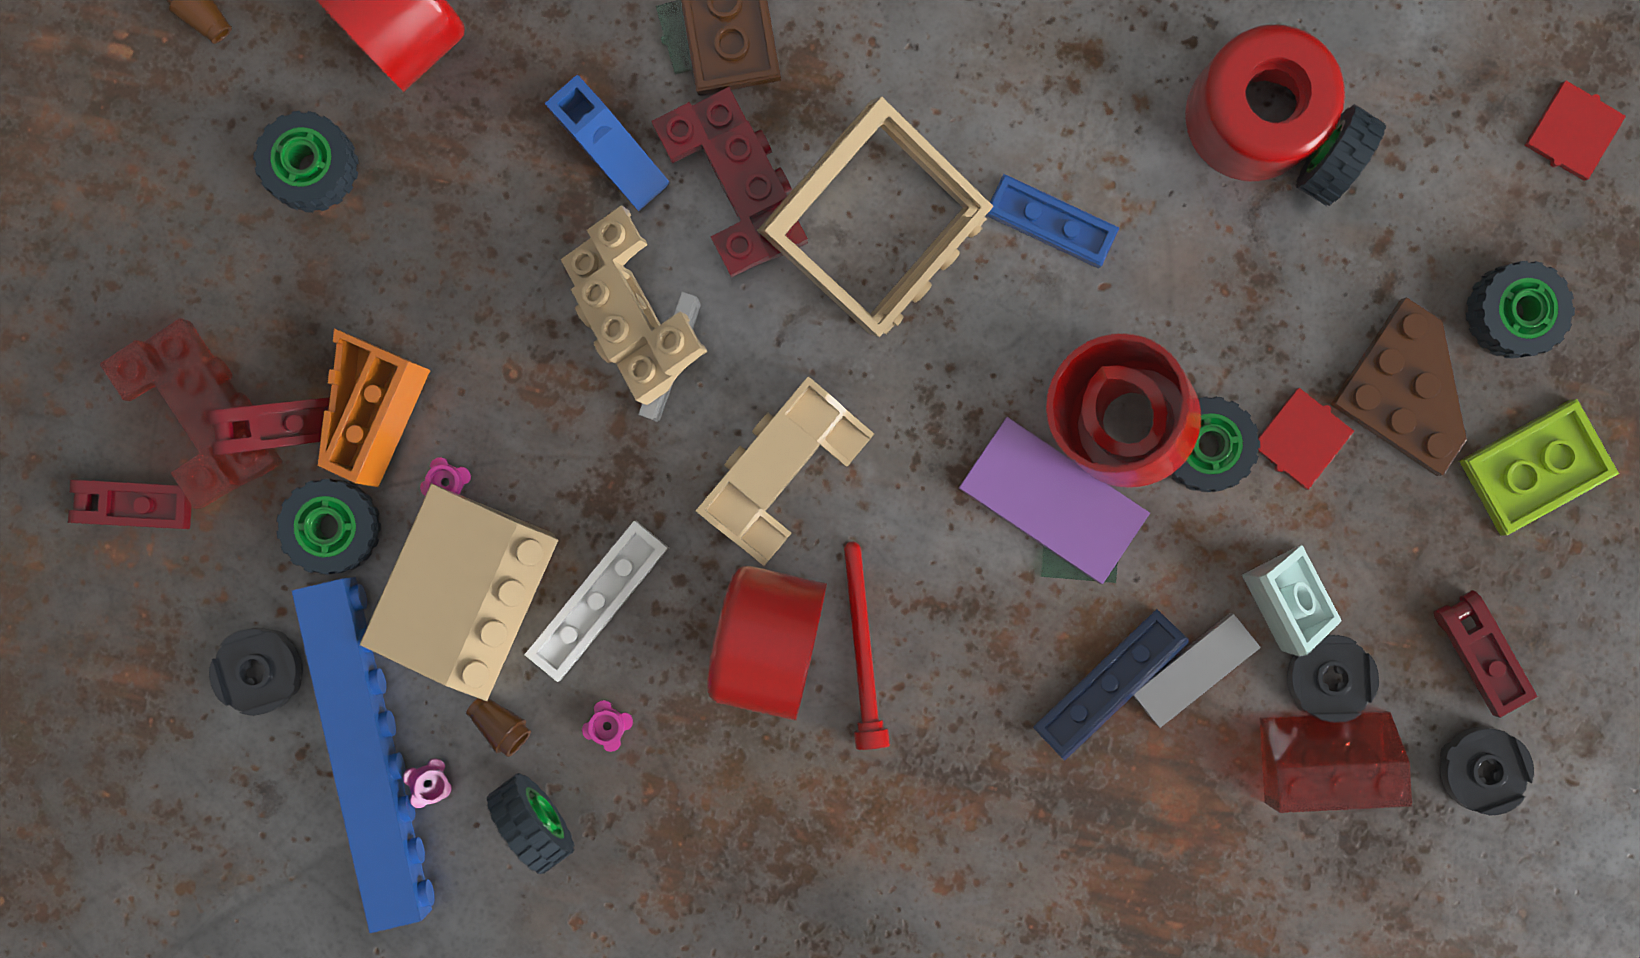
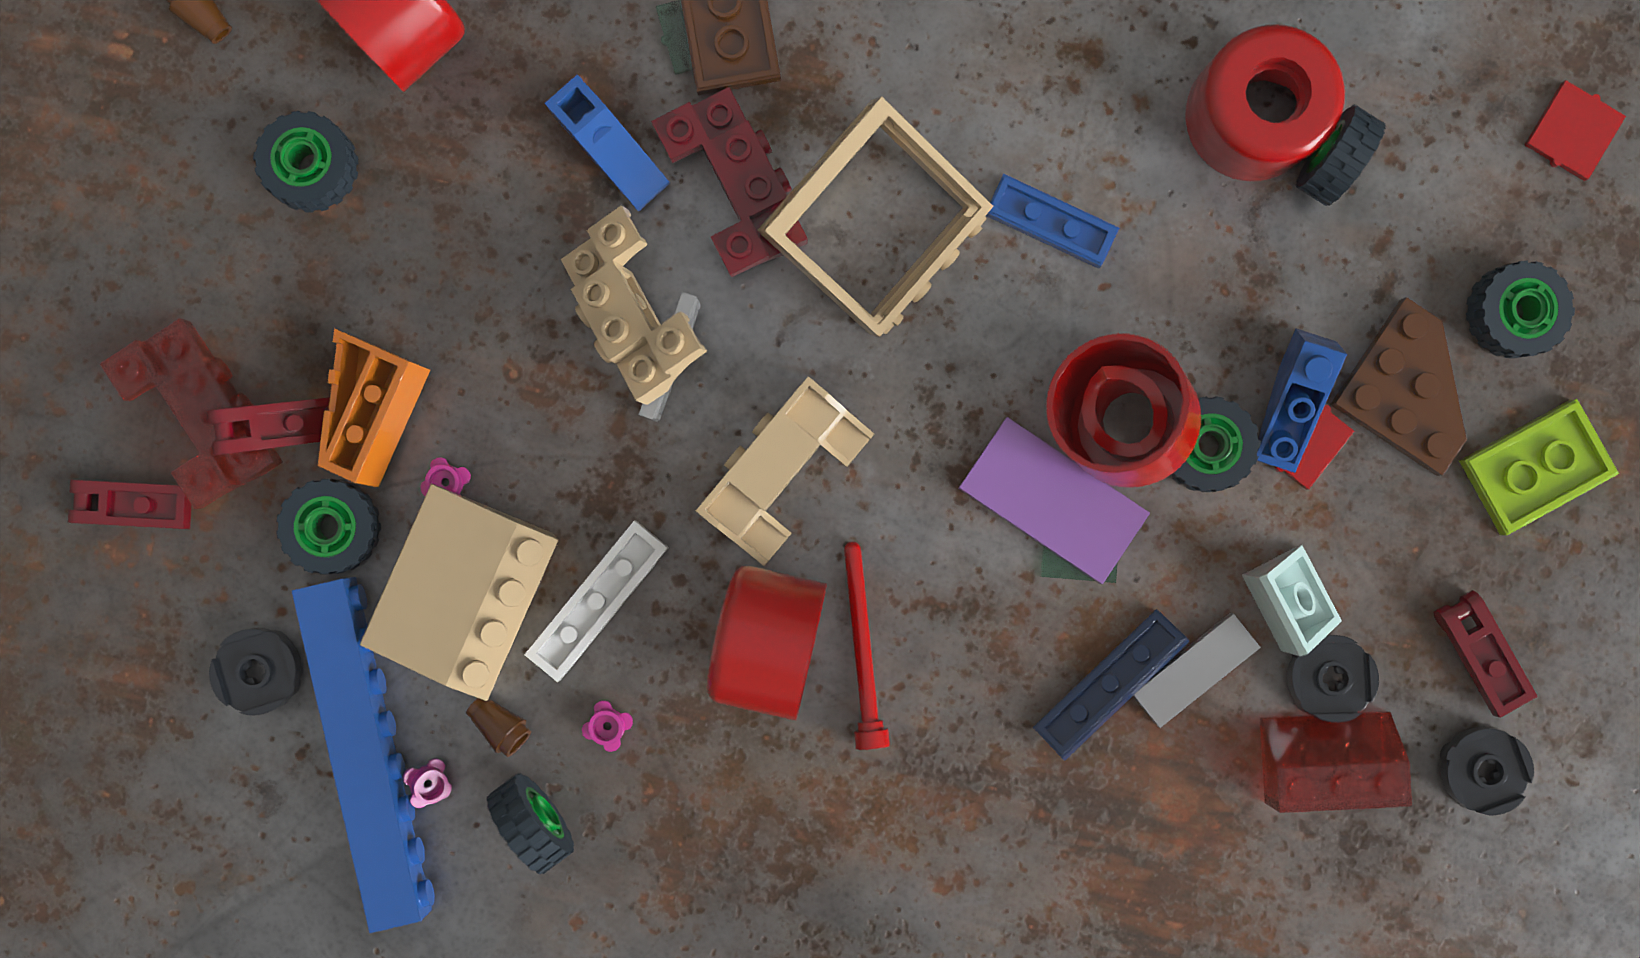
(1298, 398): none -> blue slope

